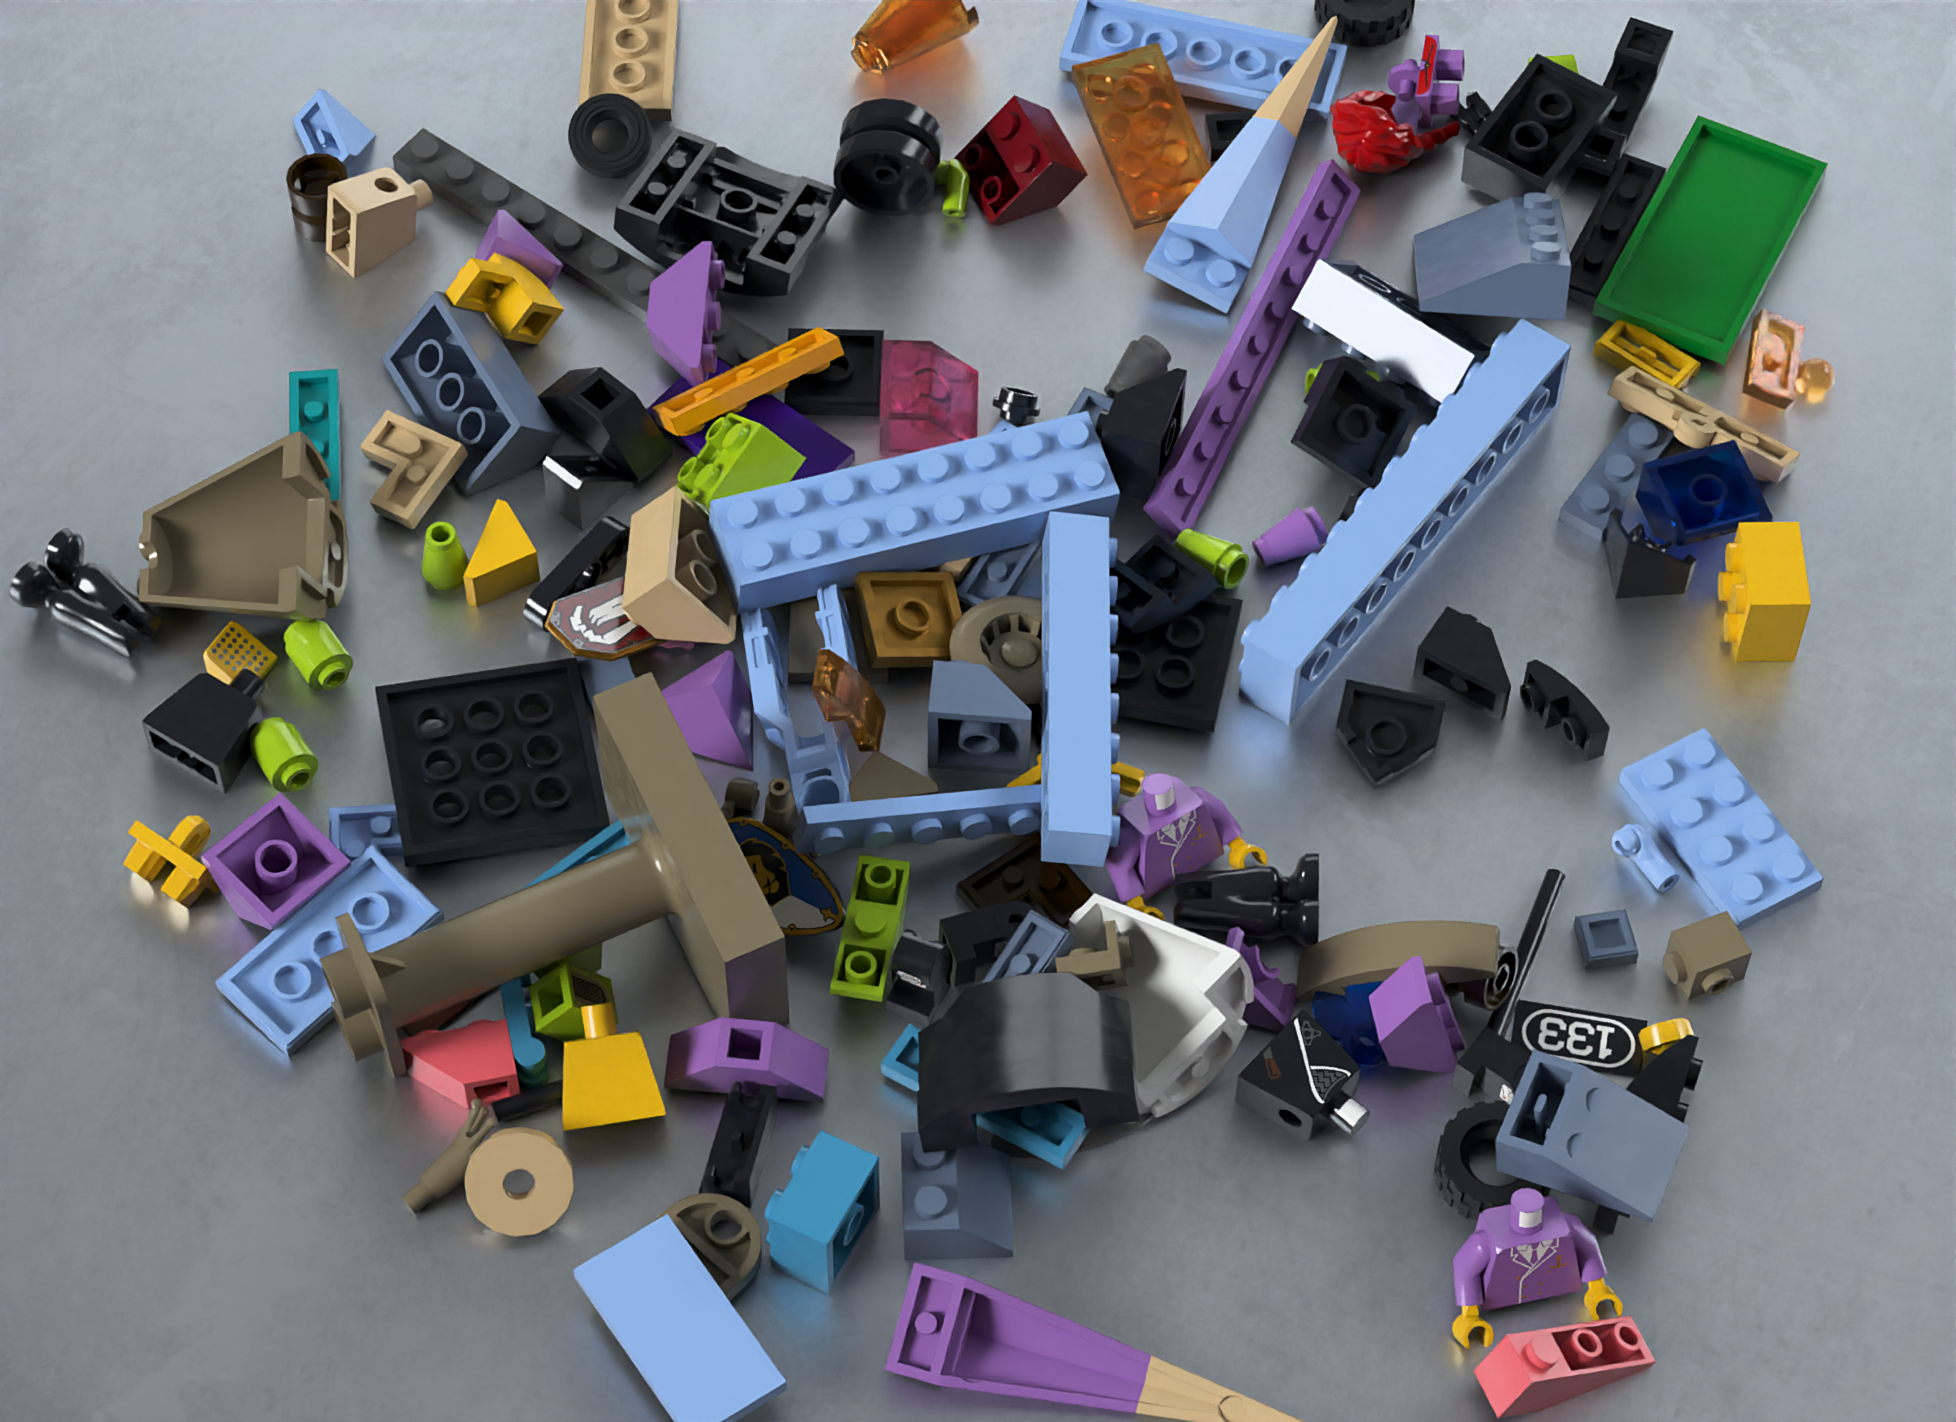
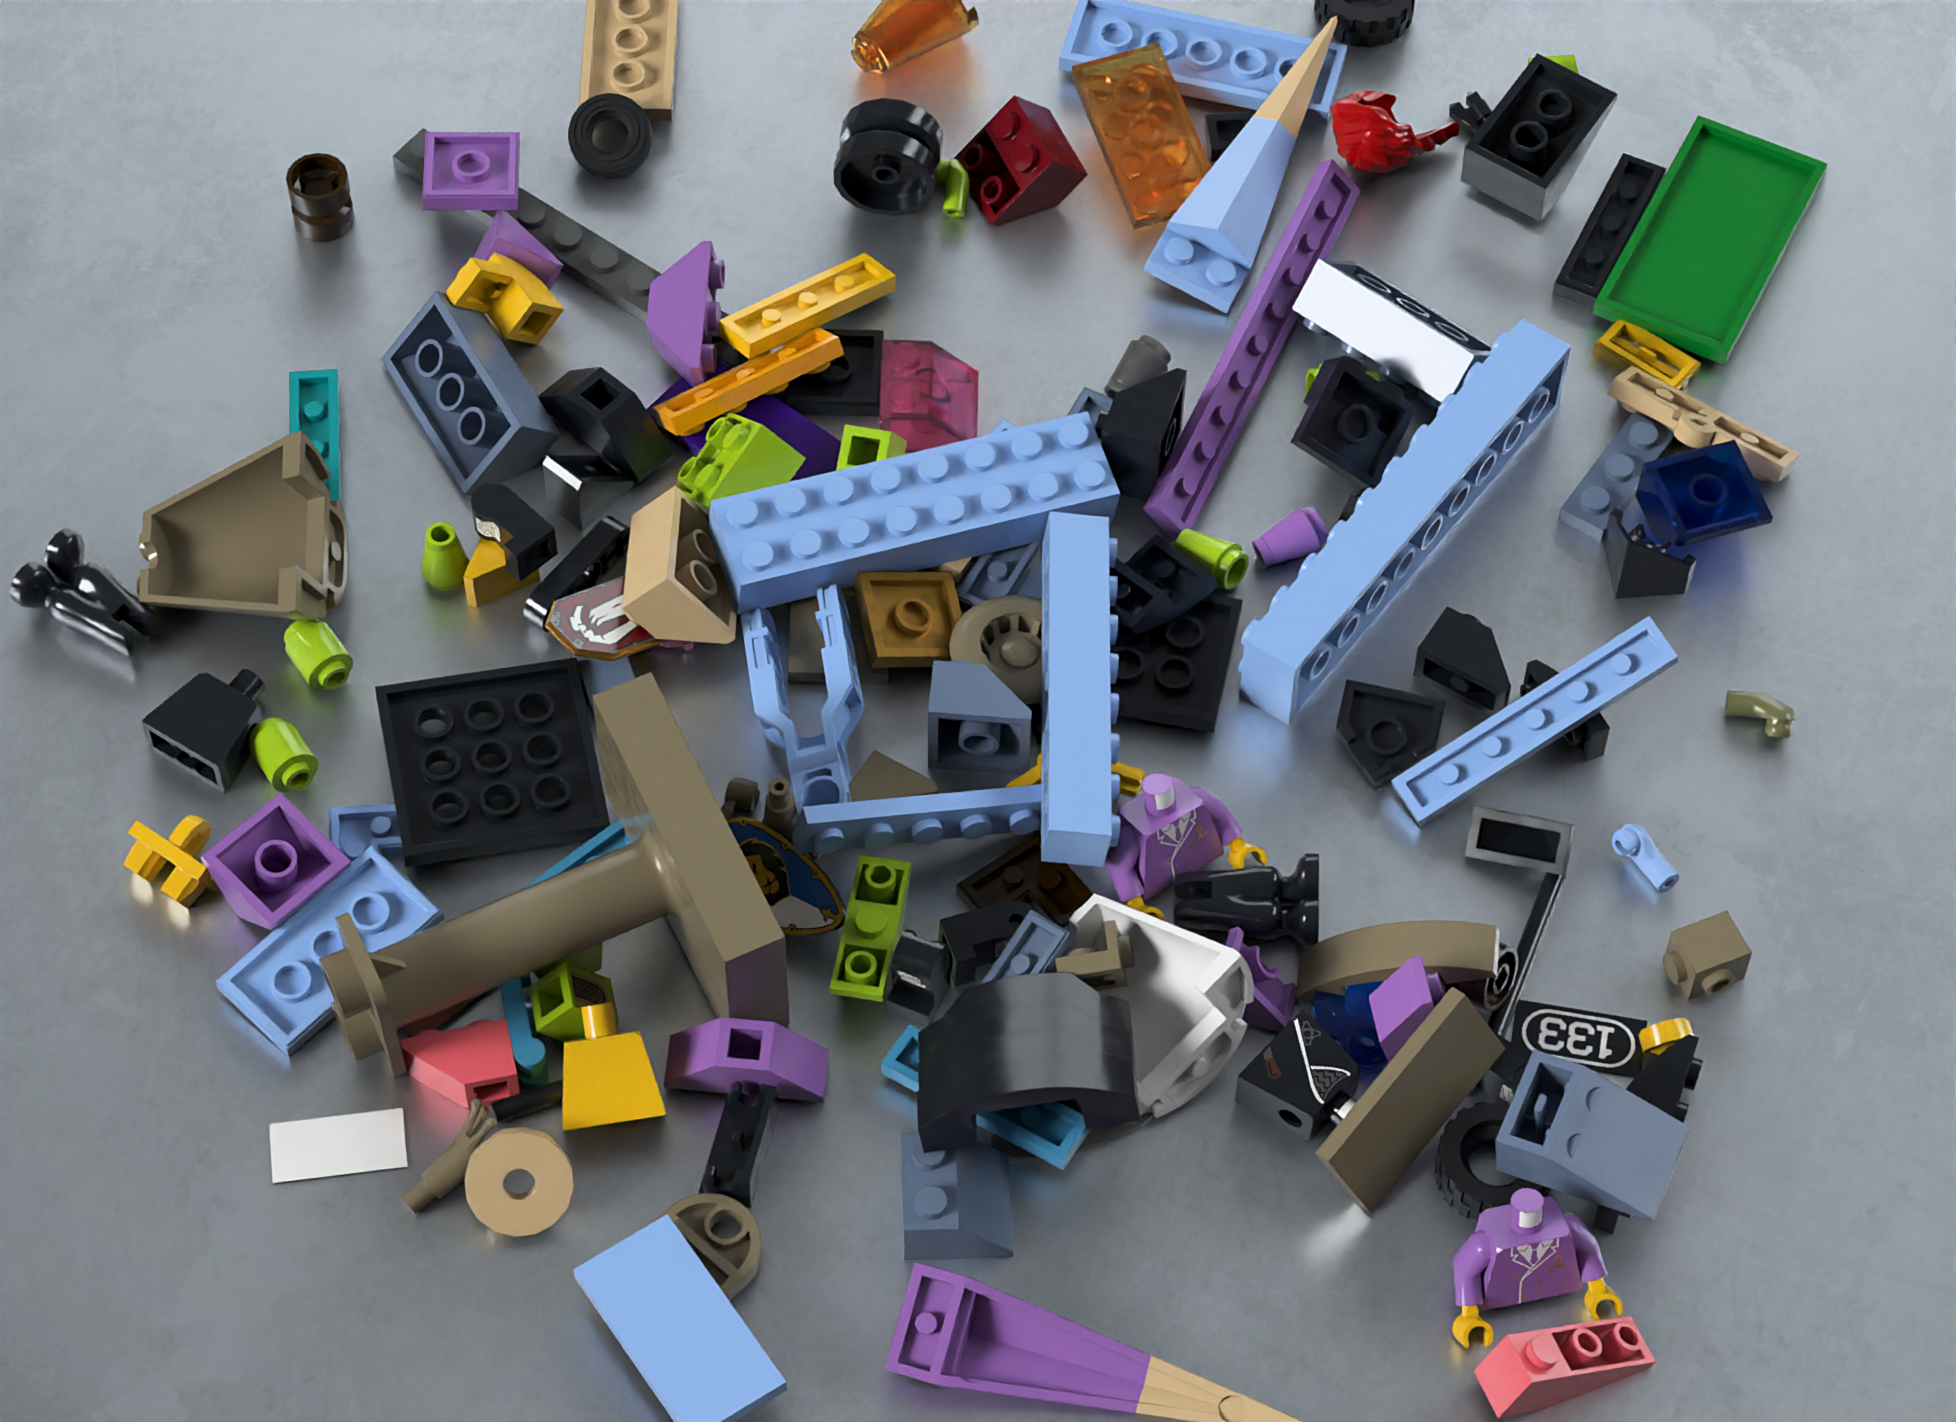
(237, 650): yellow slope -> none
(331, 129): light blue slope -> none
(337, 1145): none -> white sticker
(372, 218): tan torso -> none
(419, 462): tan plate -> none
(471, 171): none -> medium lavender plate
(515, 527): none -> black leg
(715, 711): medium lavender slope -> none
(752, 214): black slope -> none
(806, 305): none -> yellow plate
(822, 1210): dark azure brick -> none
(848, 697): clear orange slope -> none
(868, 445): none -> lime brick
(1016, 404): black plate -> none
(1410, 1100): none -> dark tan tile
(1423, 81): medium lavender hips -> none
(1497, 261): sand blue slope -> none
(1519, 840): none -> black slope
(1535, 721): none -> light blue plate
(1605, 939): sand blue tile -> none
(1632, 77): black slope -> none
(1720, 829): light blue plate -> none
(1764, 706): none -> olive arm
(1765, 591): yellow brick -> none
(1776, 365): clear orange plate -> none

